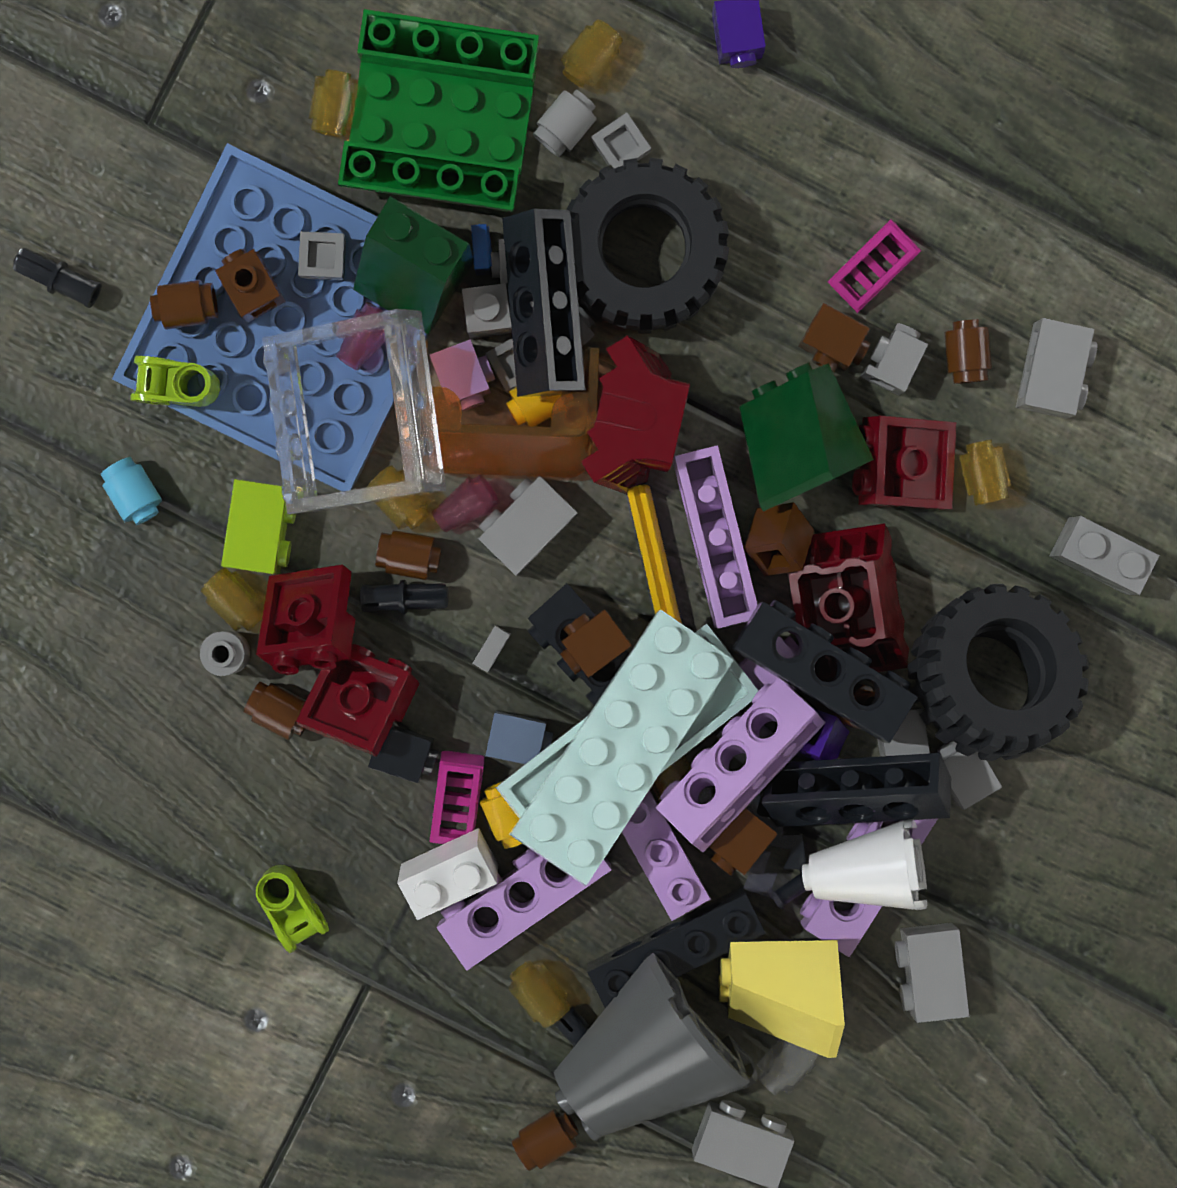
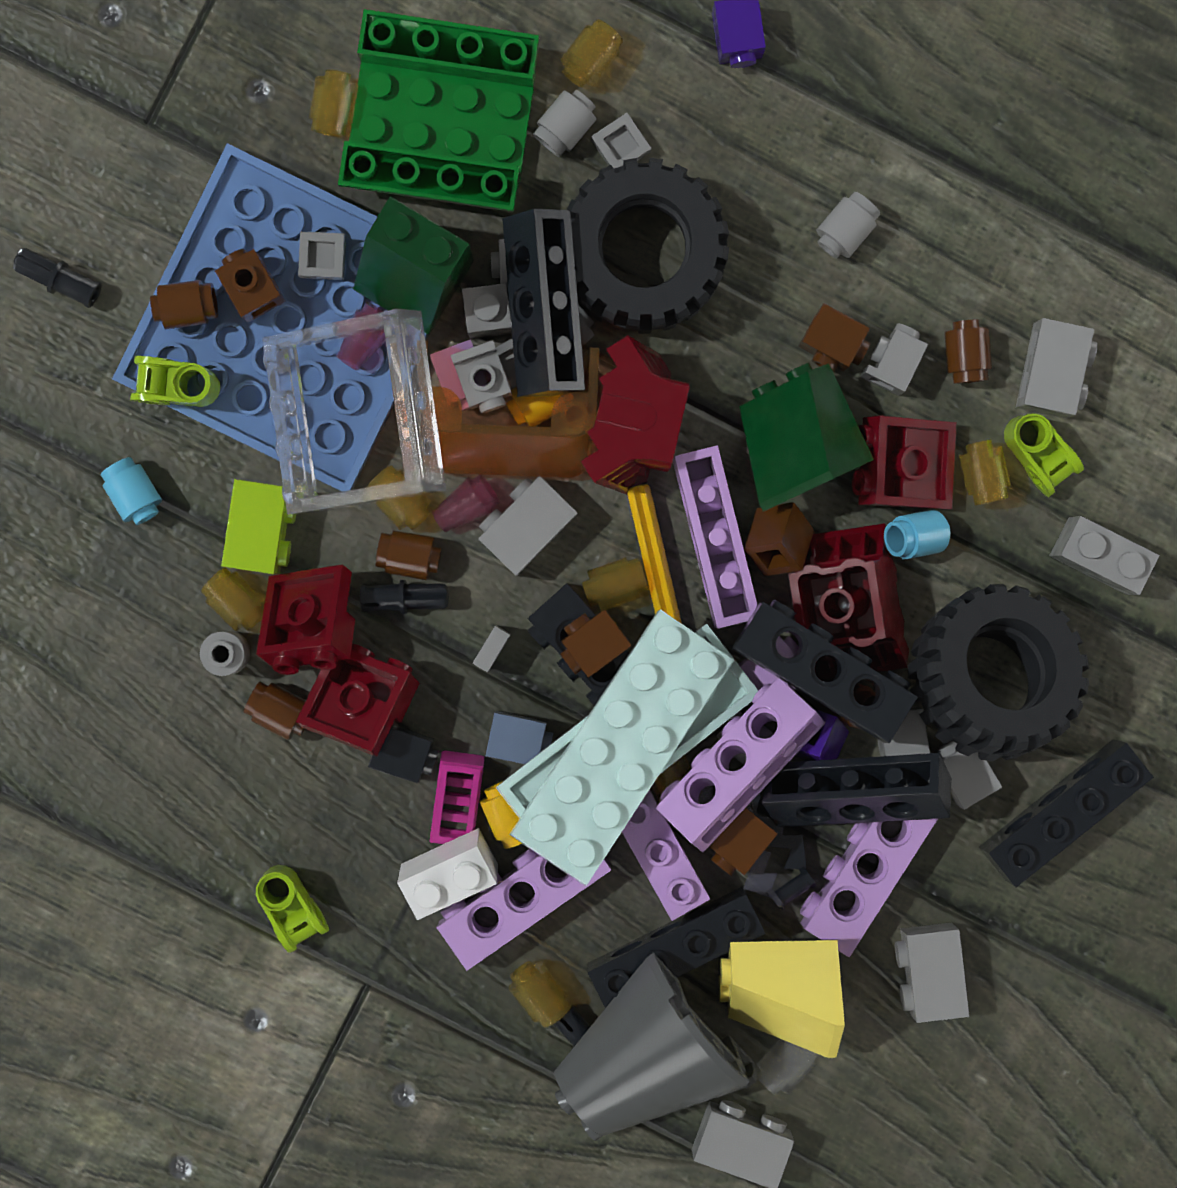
(476, 359): none -> light grey brick
(481, 249): blue tile -> none
(546, 1140): reddish brown brick -> none
(615, 583): none -> clear yellow brick
(847, 225): none -> light grey brick
(871, 869): white cone -> none
(901, 239): dark pink slope -> none
(917, 534): none -> medium azure brick
(1044, 455): none -> lime piece
(1066, 812): none -> black brick

